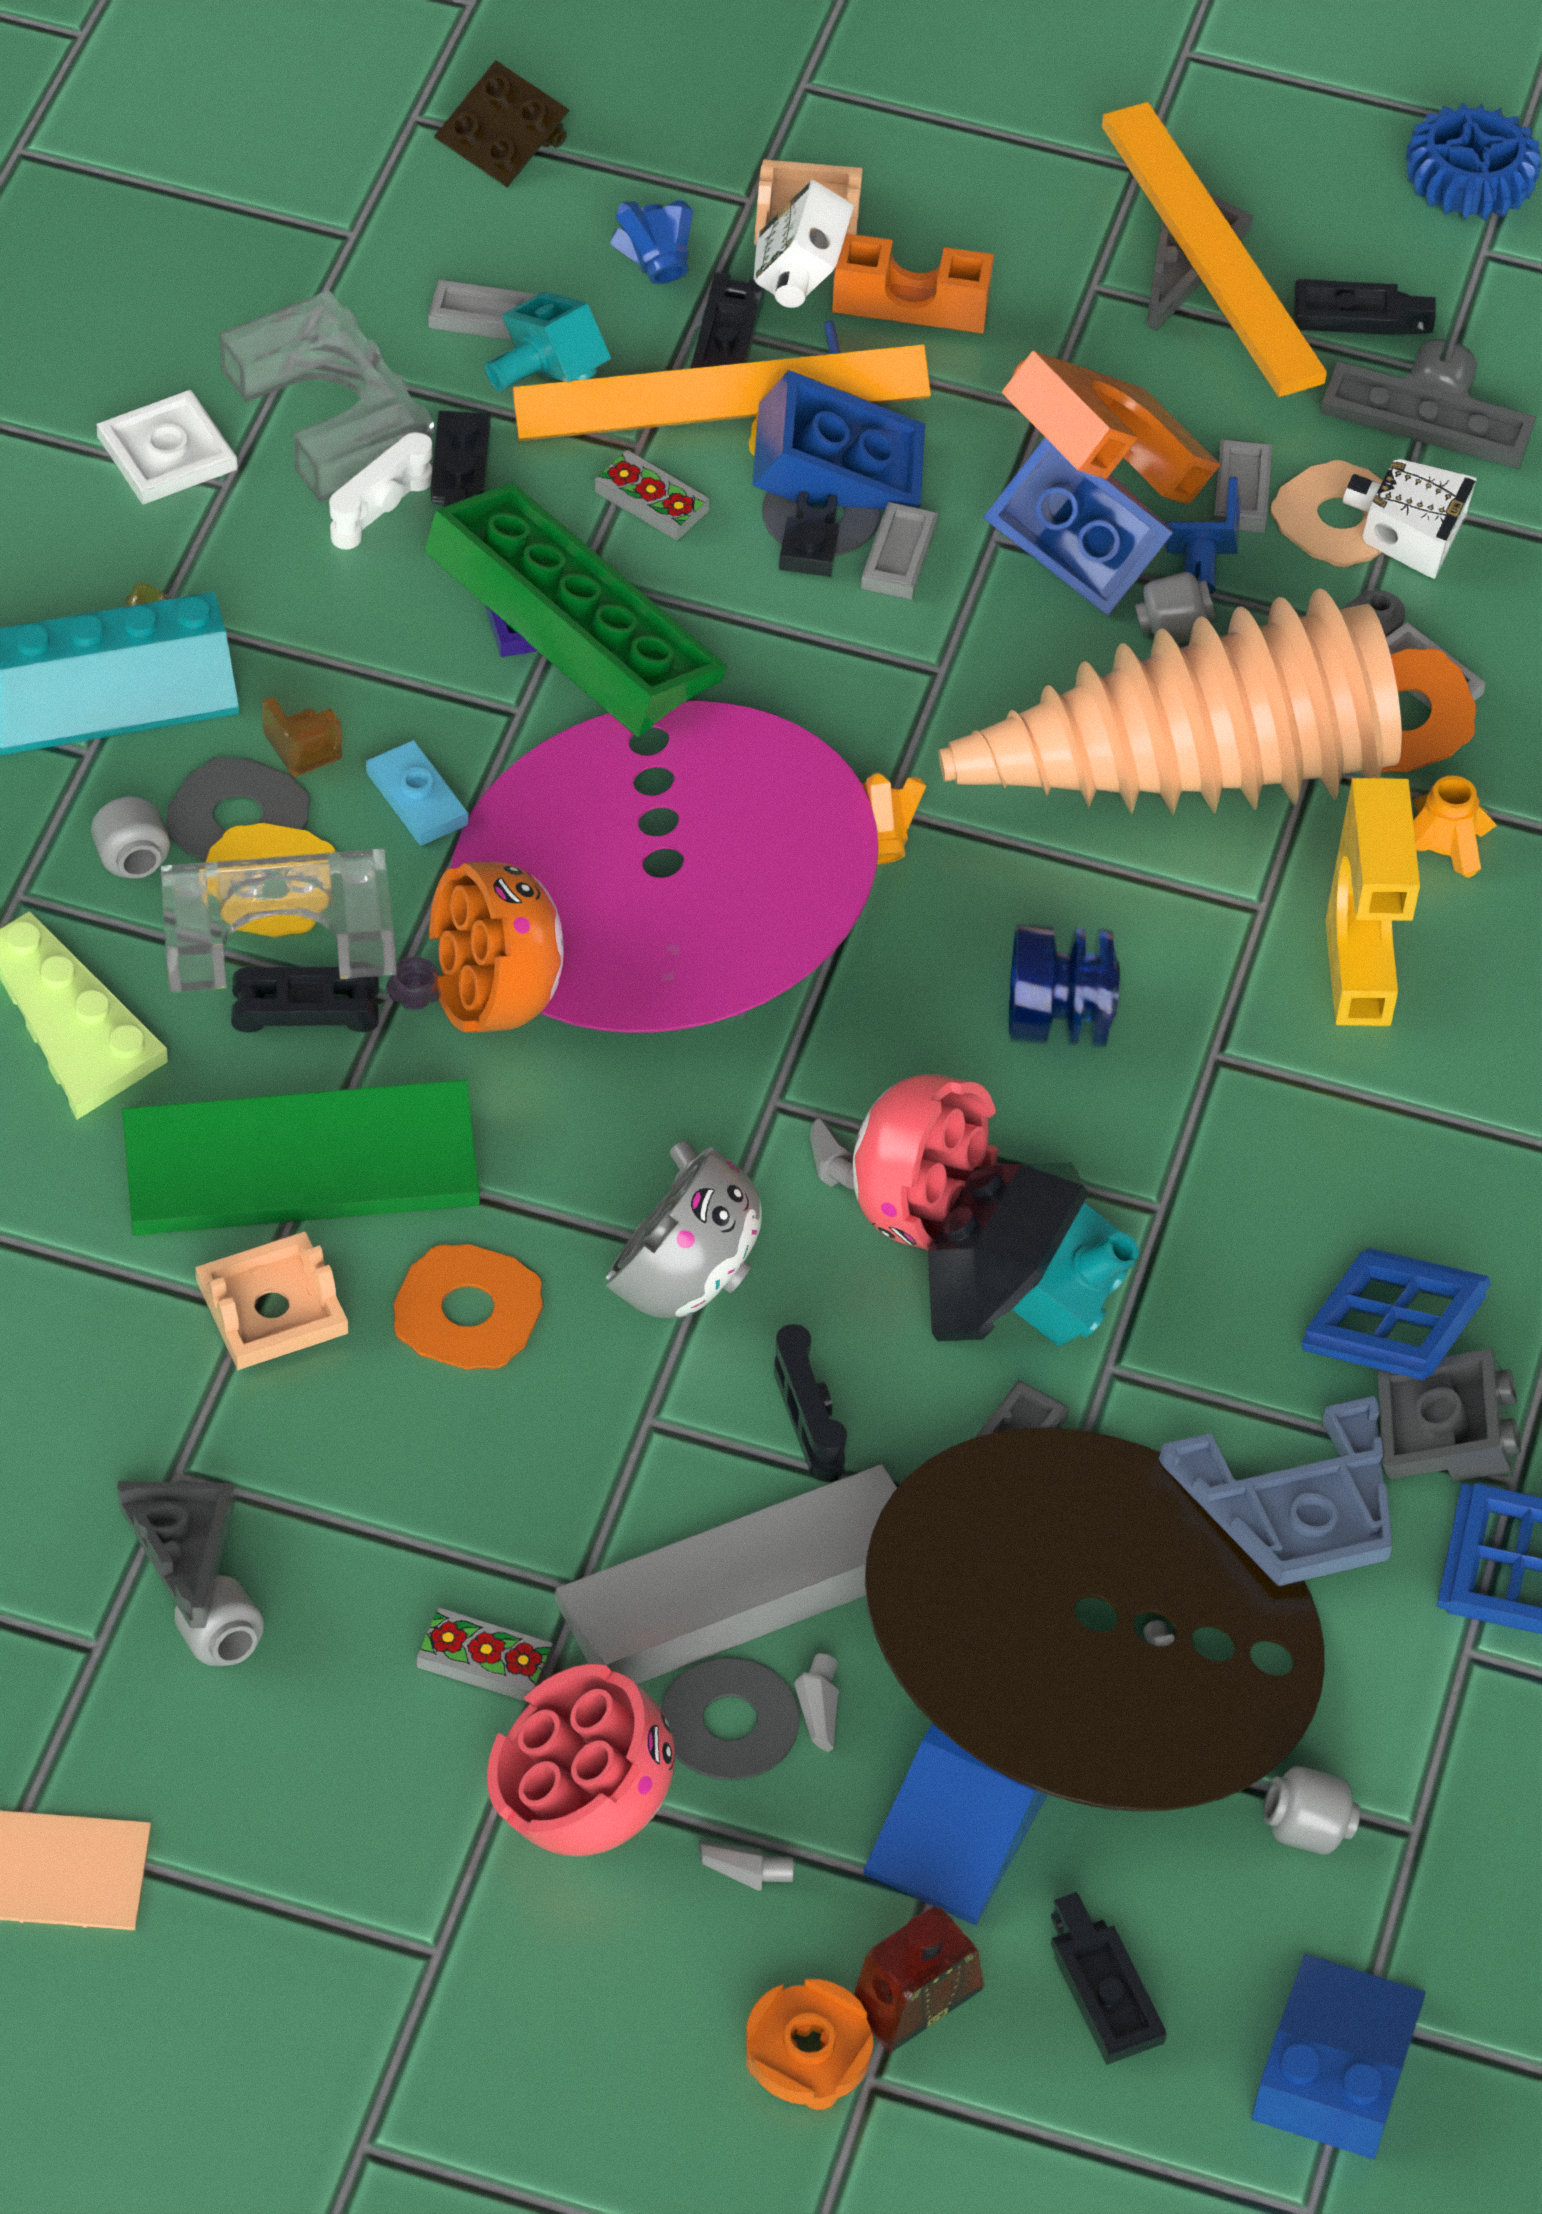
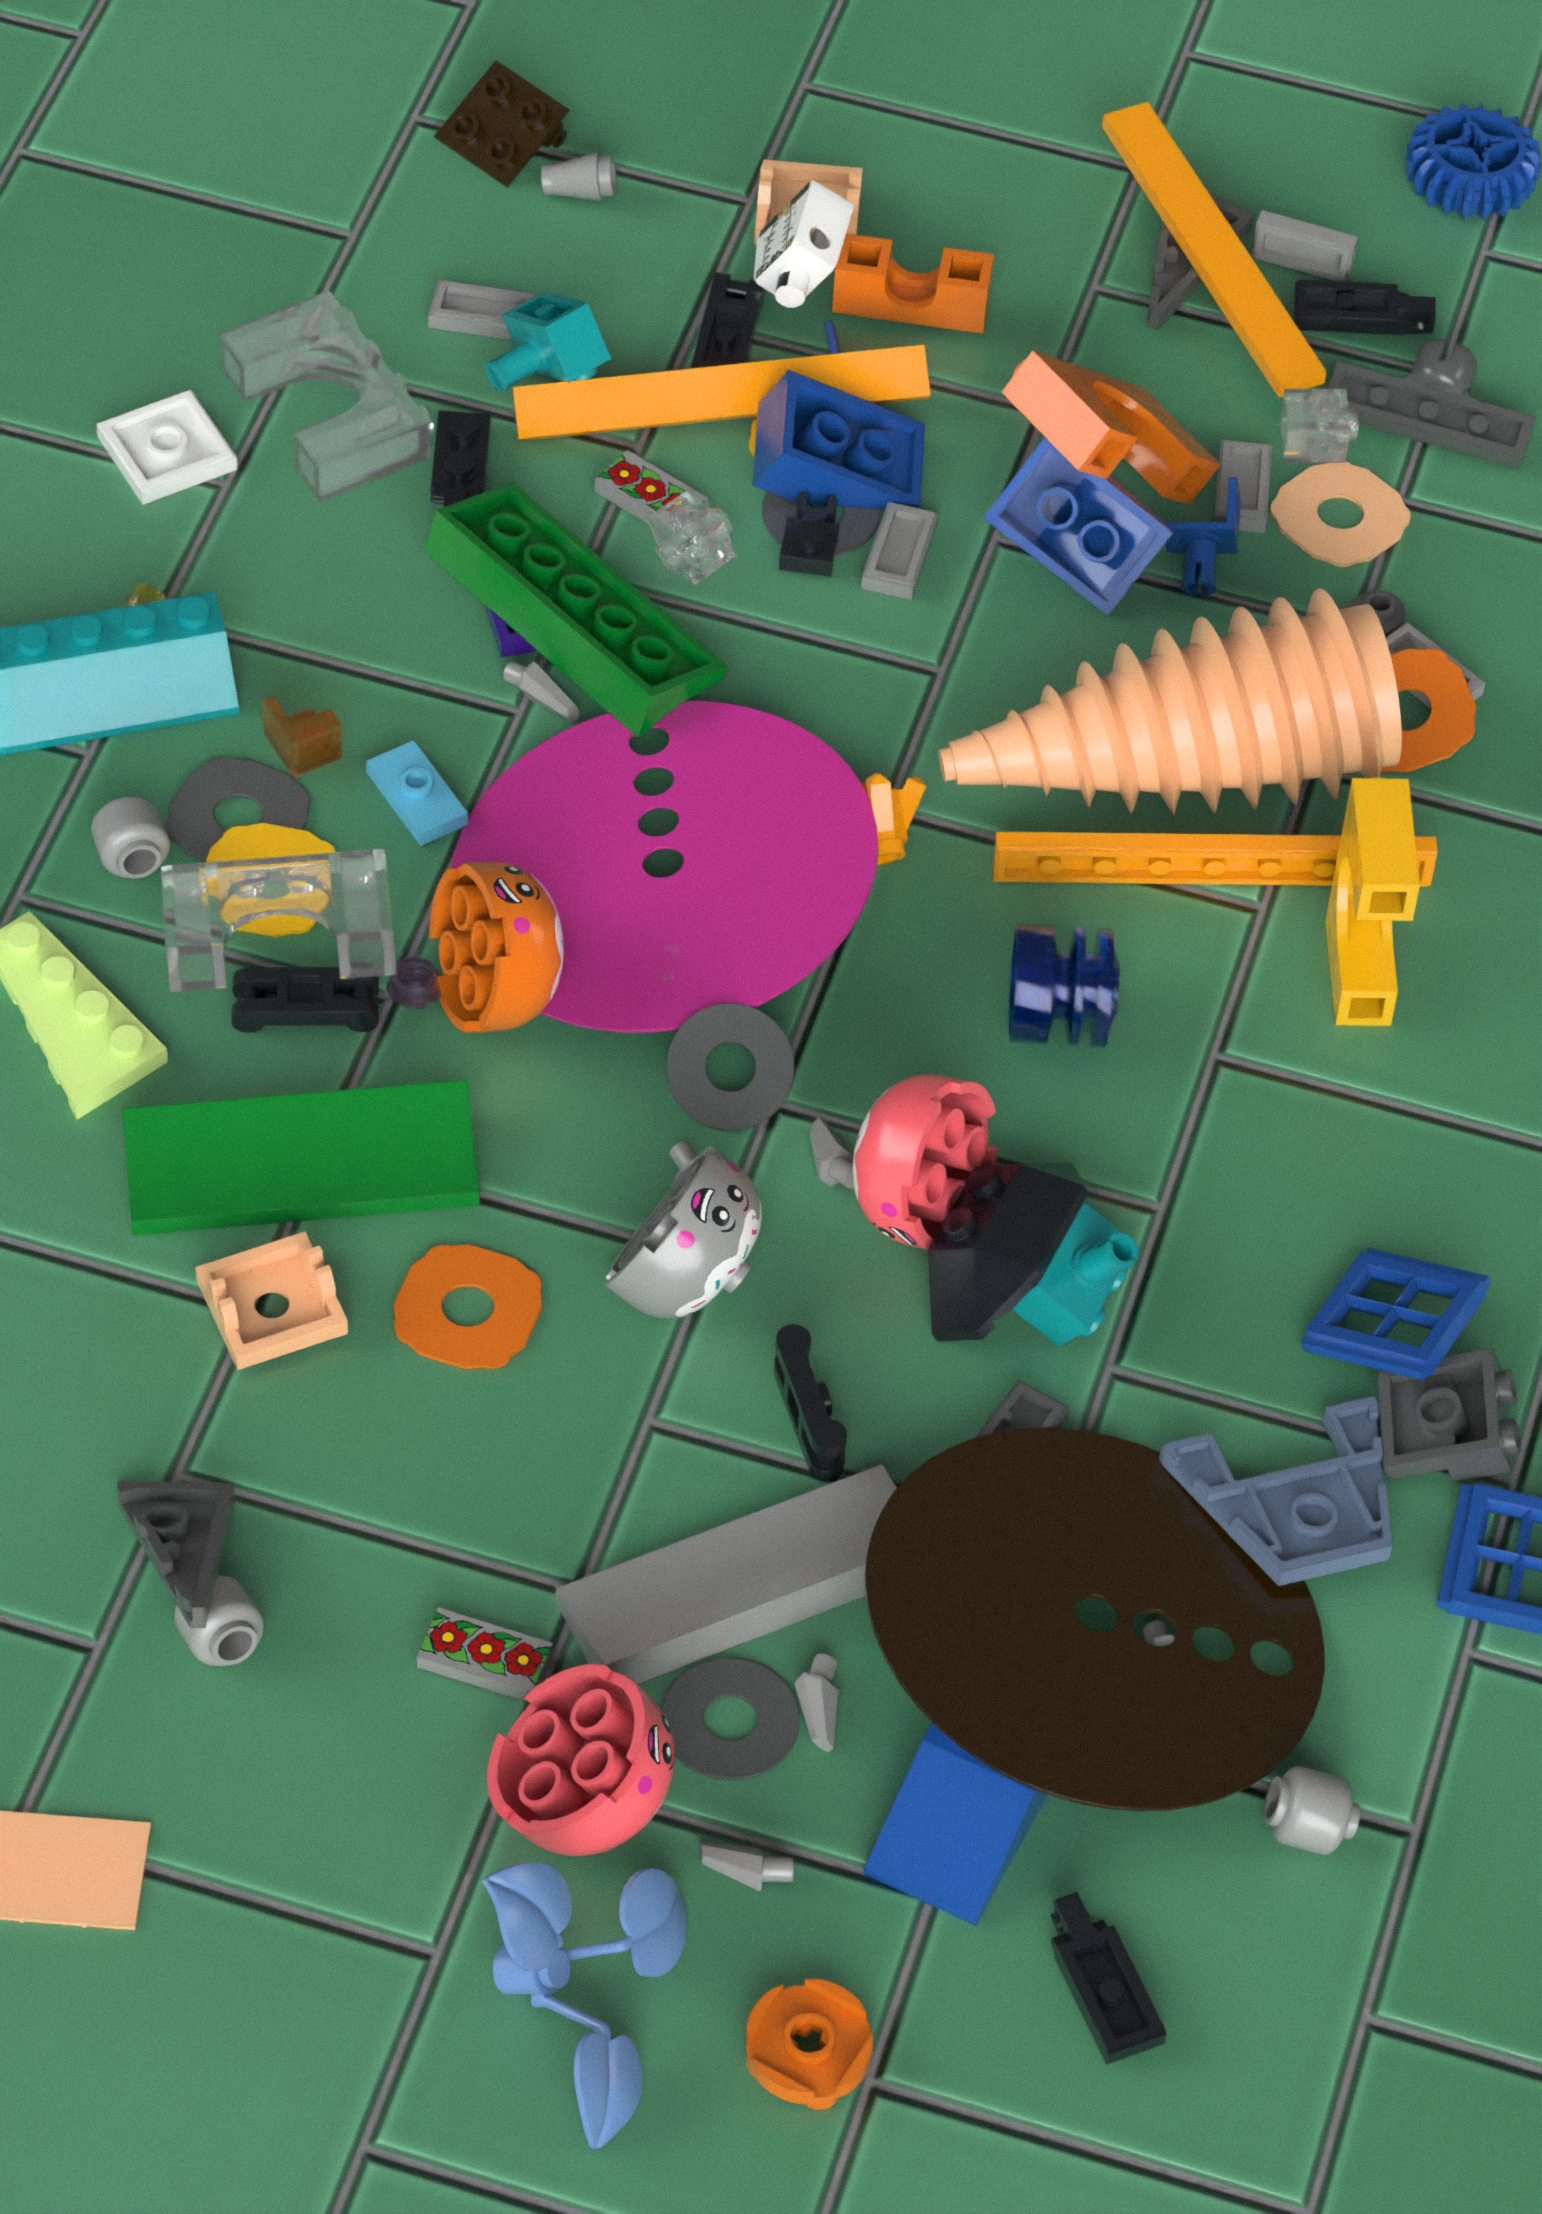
(380, 488): white plate -> none
(531, 1913): none -> medium blue plant
(541, 689): none -> light grey bar
(582, 178): none -> light grey cone
(655, 238): blue rock -> none
(691, 537): none -> clear brick
(724, 1025): none -> dark grey gear
(927, 1972): clear red torso -> none
(1174, 606): light grey head -> none
(1177, 858): none -> light orange tile
(1304, 247): none -> light grey tile
(1316, 425): none -> clear brick
(1338, 2056): blue slope -> none
(1413, 512): white torso -> none
(1449, 821): light orange rock -> none

